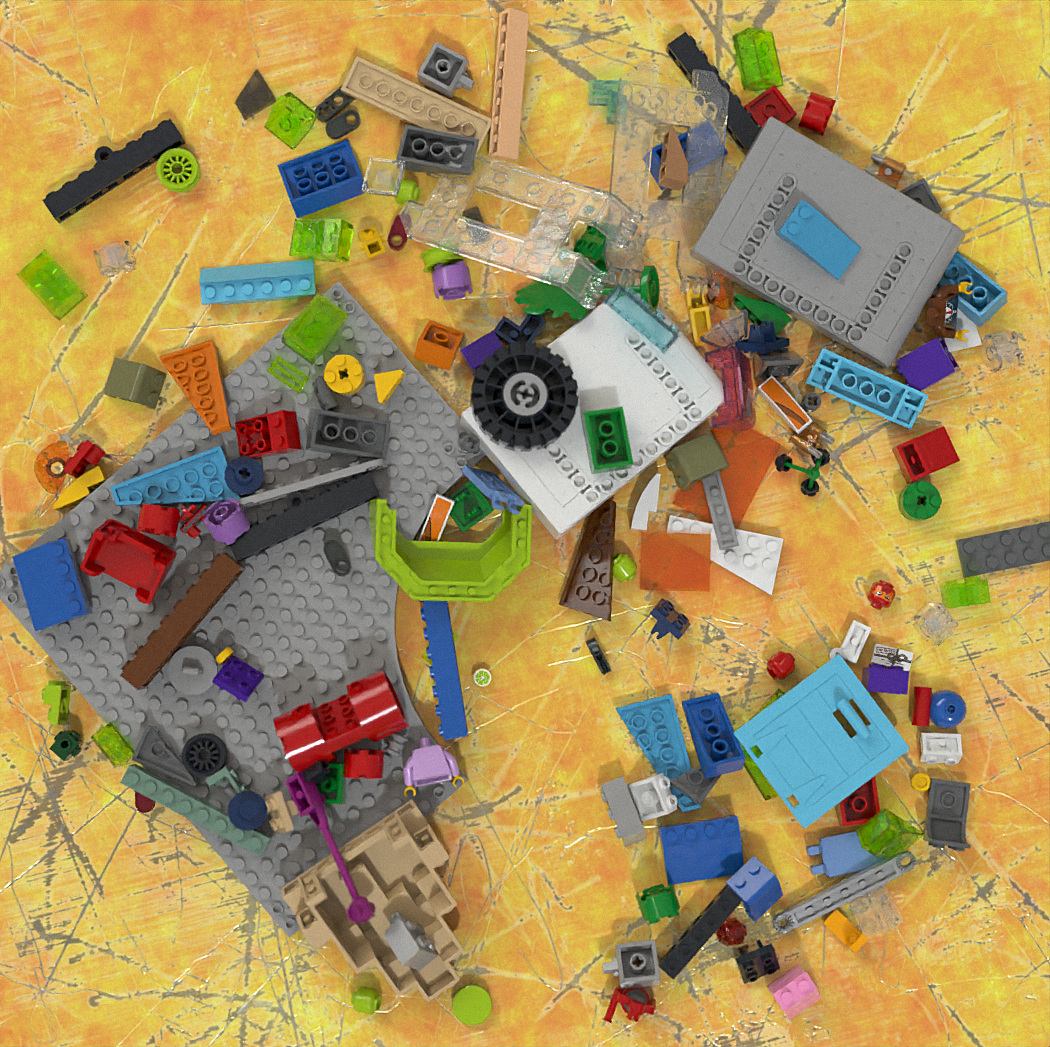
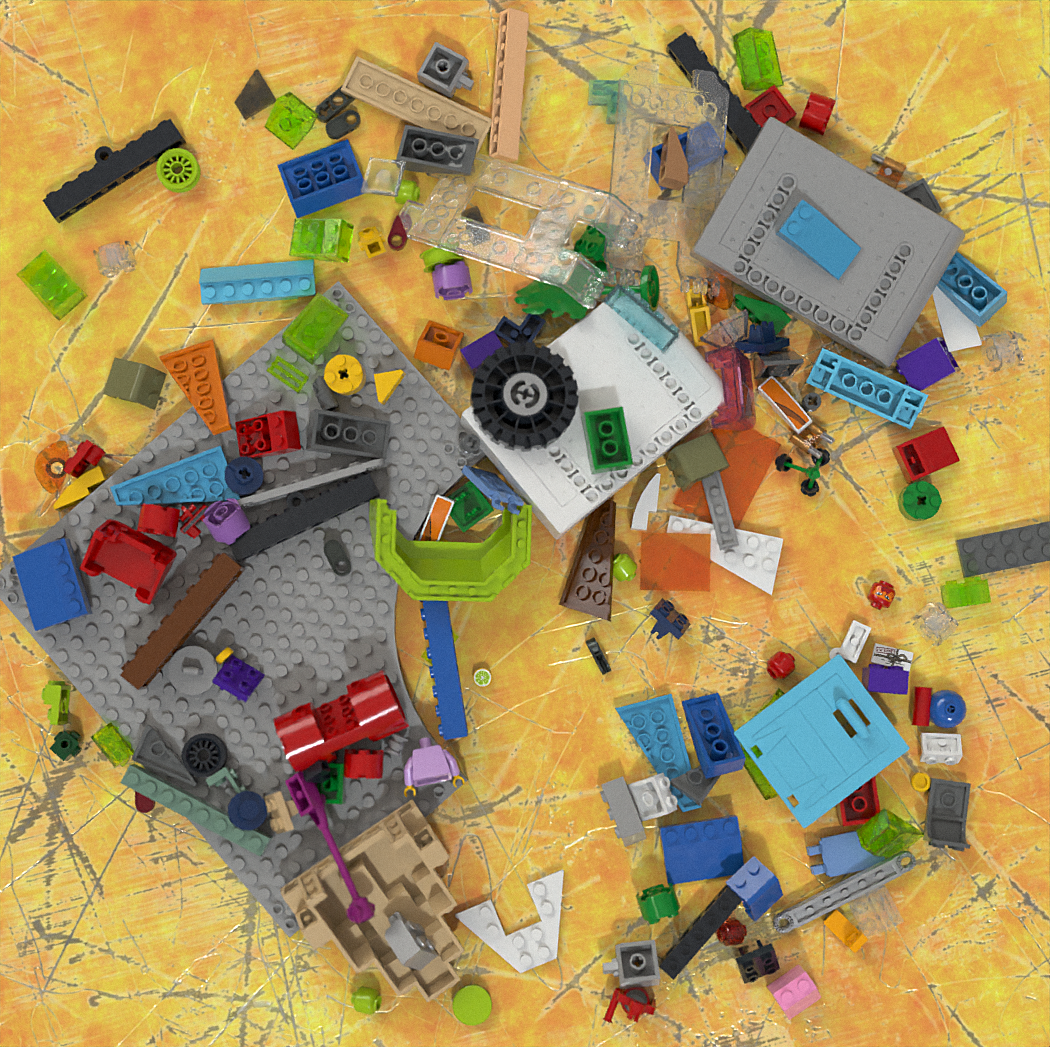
(531, 944): none -> white wing
(943, 311): reddish brown torso -> none

